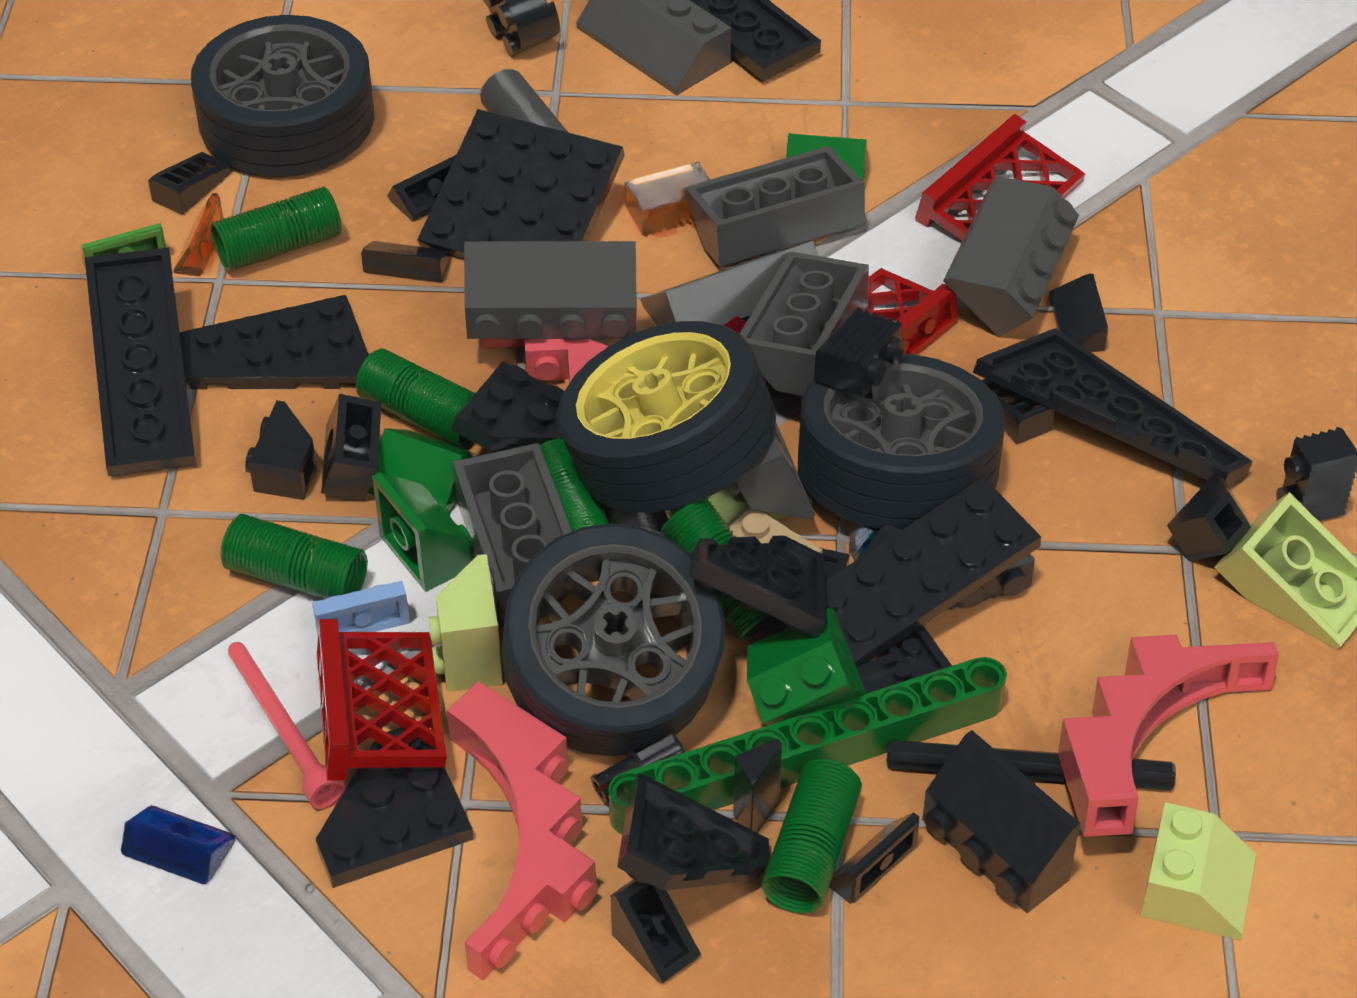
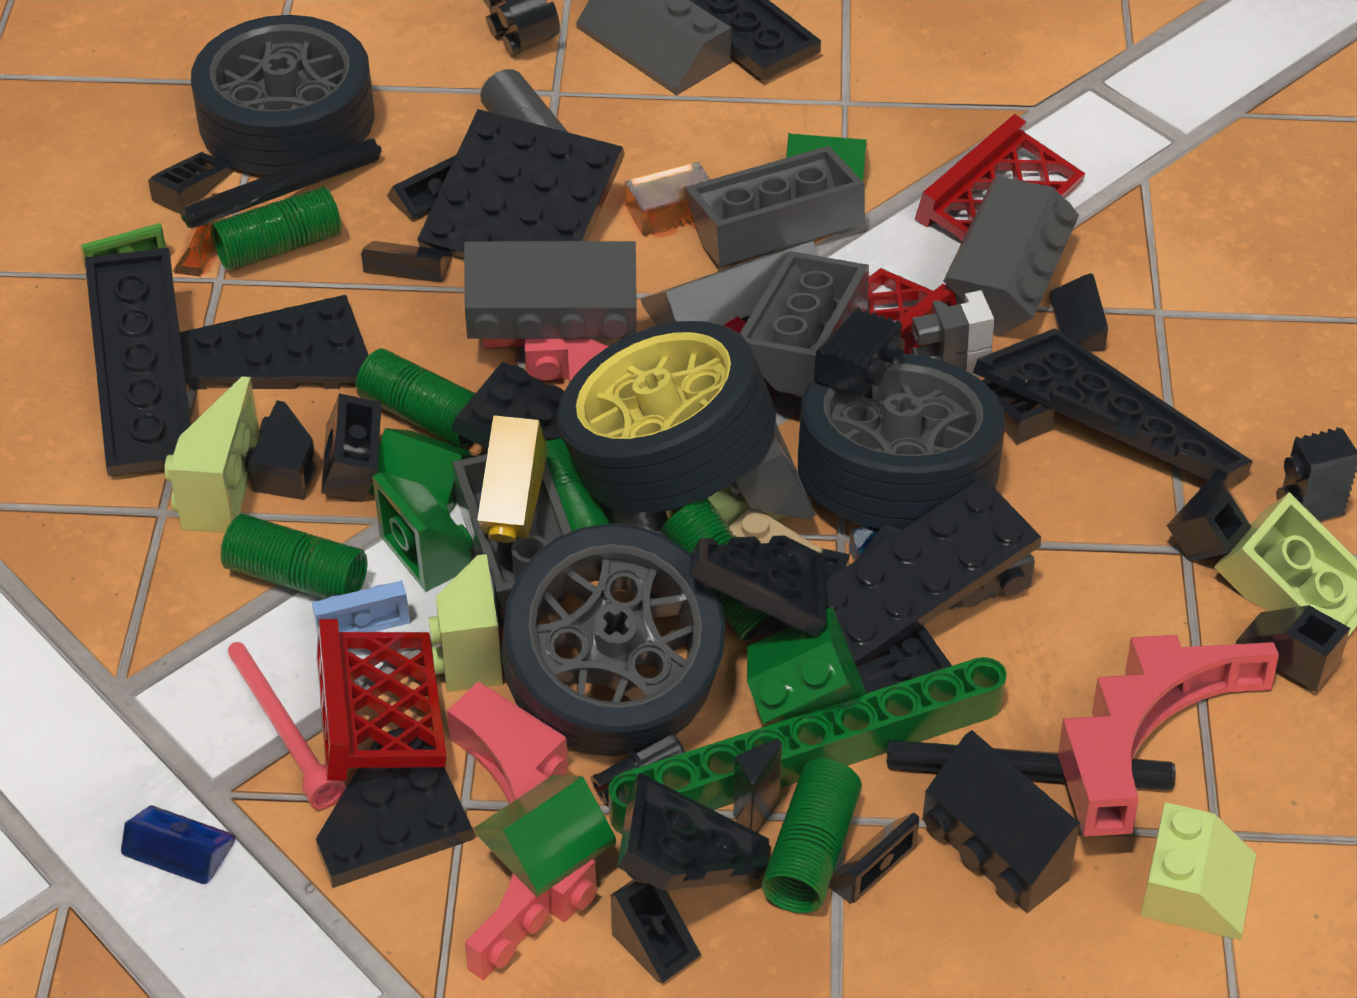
(211, 459): none -> yellowish green slope
(280, 183): none -> black axle
(512, 478): none -> slope
(548, 832): none -> green slope
(956, 332): none -> dark grey hips
(1305, 639): none -> black slope

